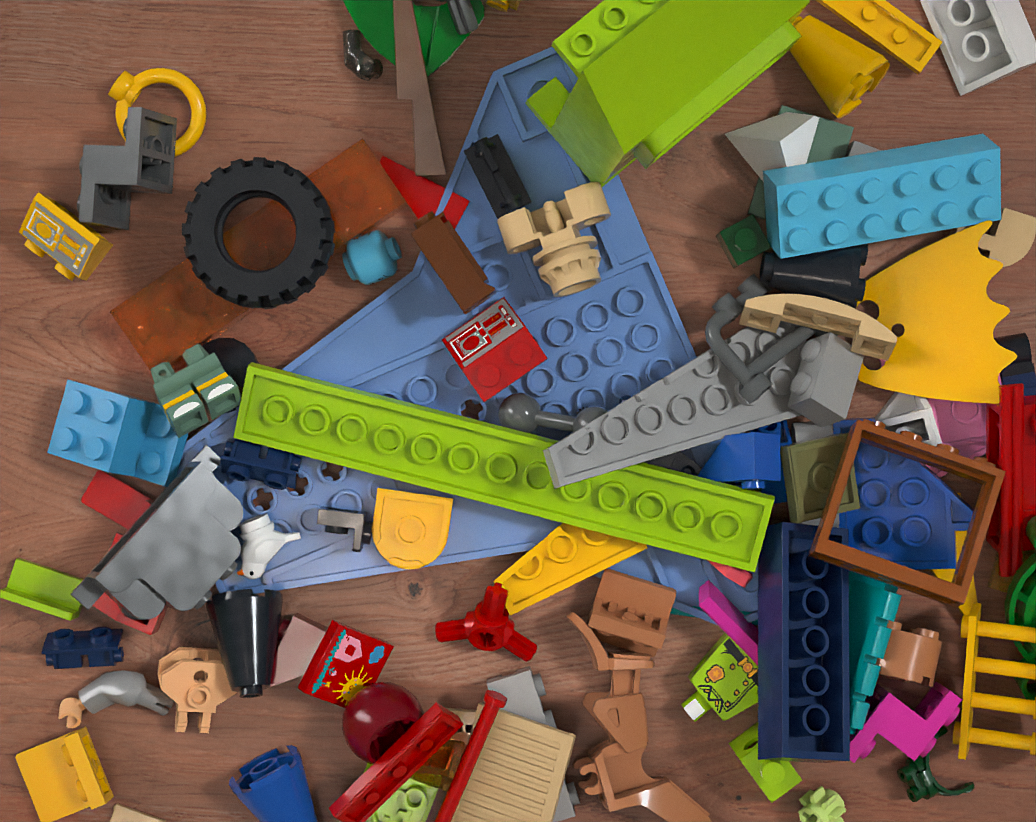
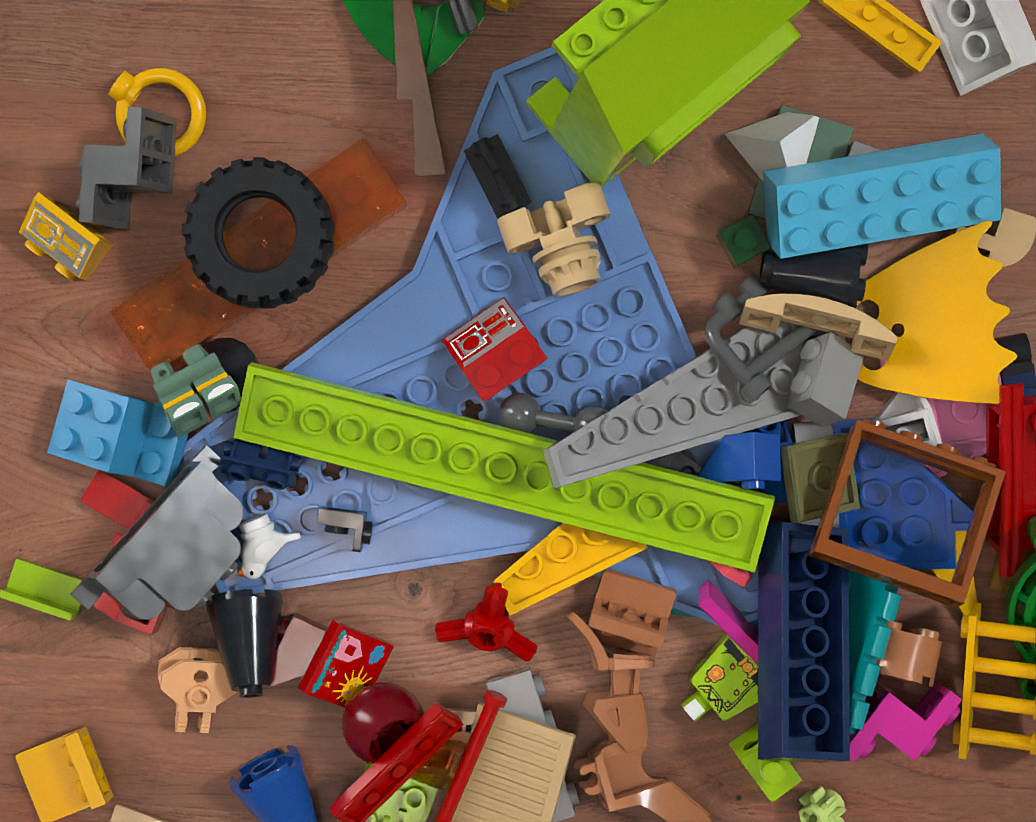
(66, 647): dark blue hinge -> none
(114, 687): light grey arm -> none
(357, 60): clear smoke arm -> none
(371, 257): medium azure head -> none
(410, 527): yellow tile -> none
(423, 194): red sticker -> none
(452, 261): reddish brown window -> none
(837, 64): yellow cone -> none
(921, 780): dark green helmet -> none

